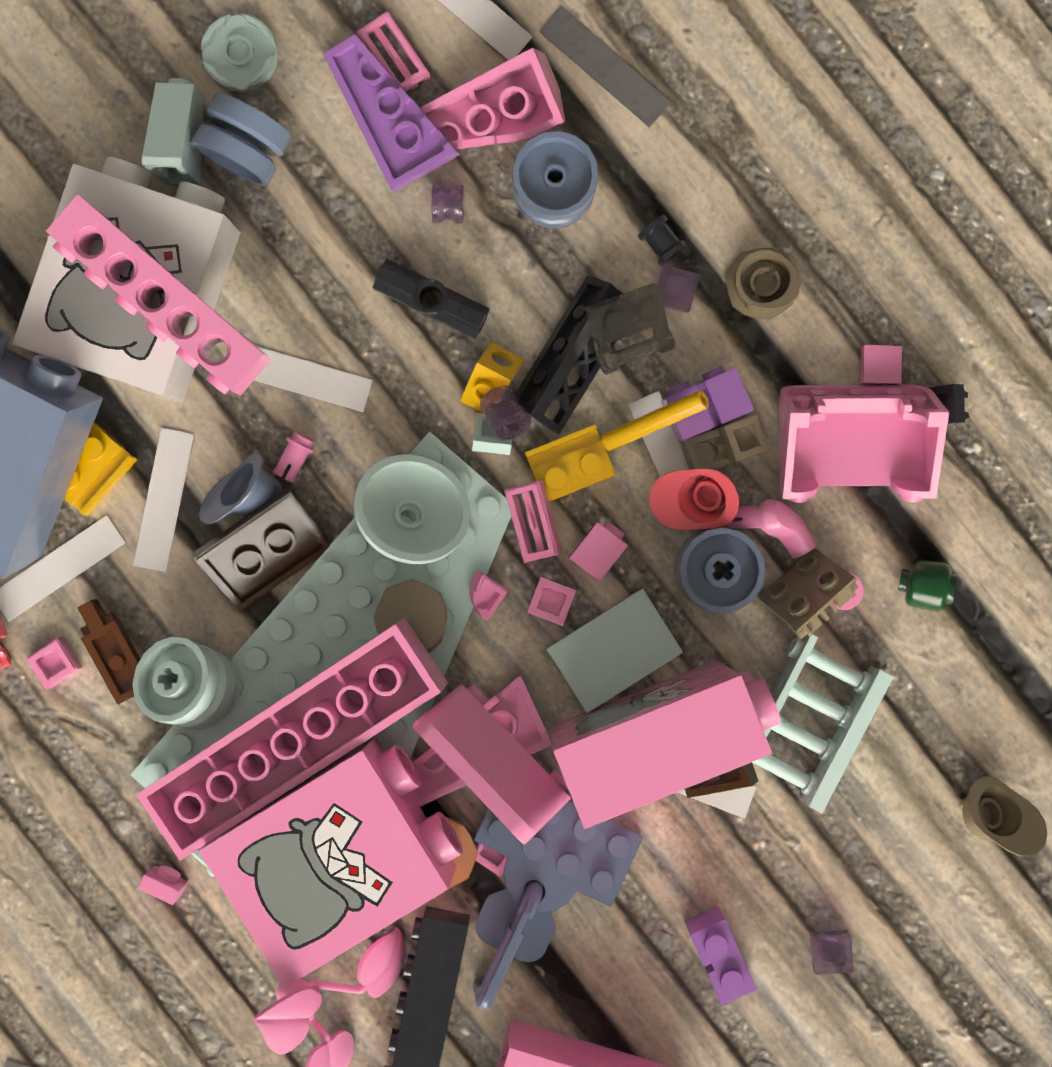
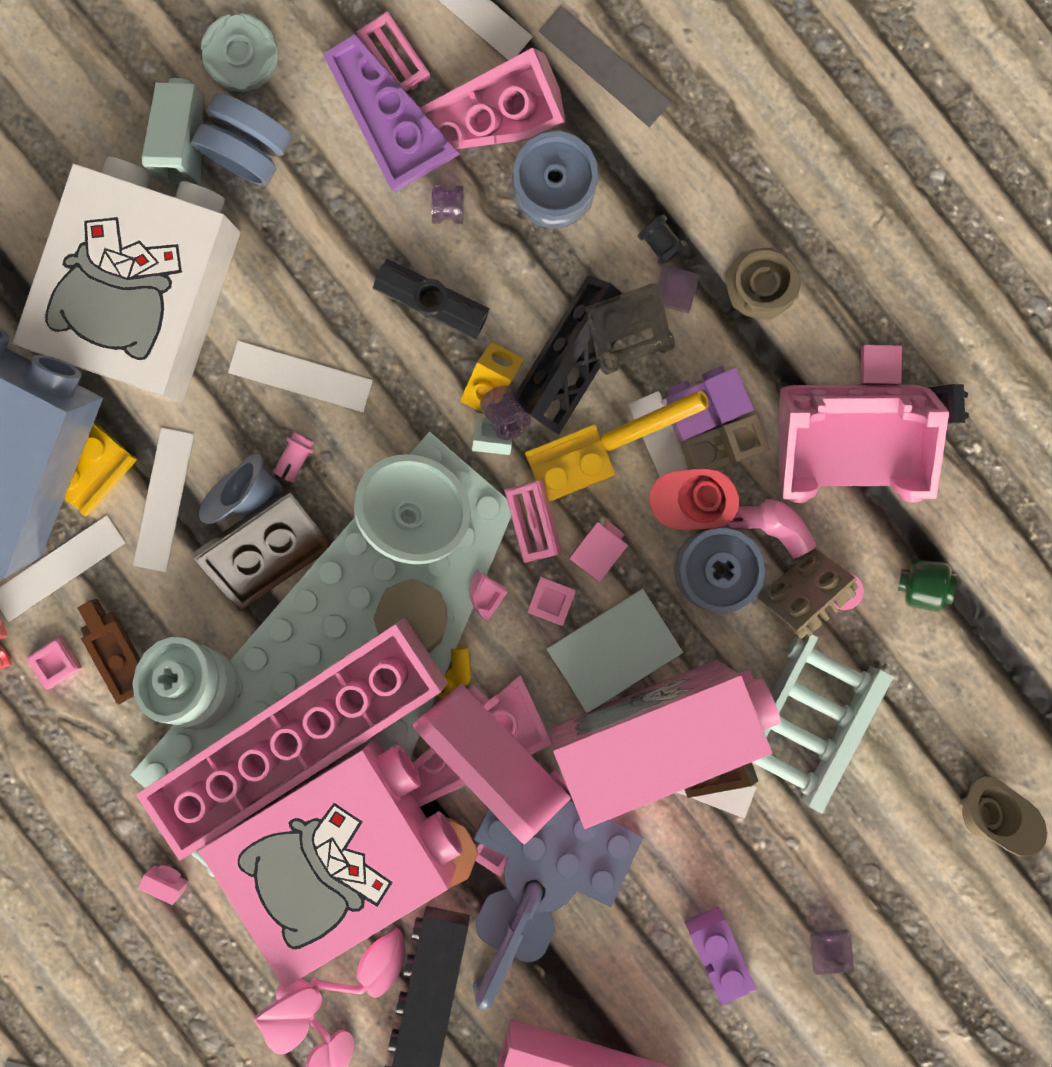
(82, 224): bright pink brick -> none
(459, 671): none -> yellow arm

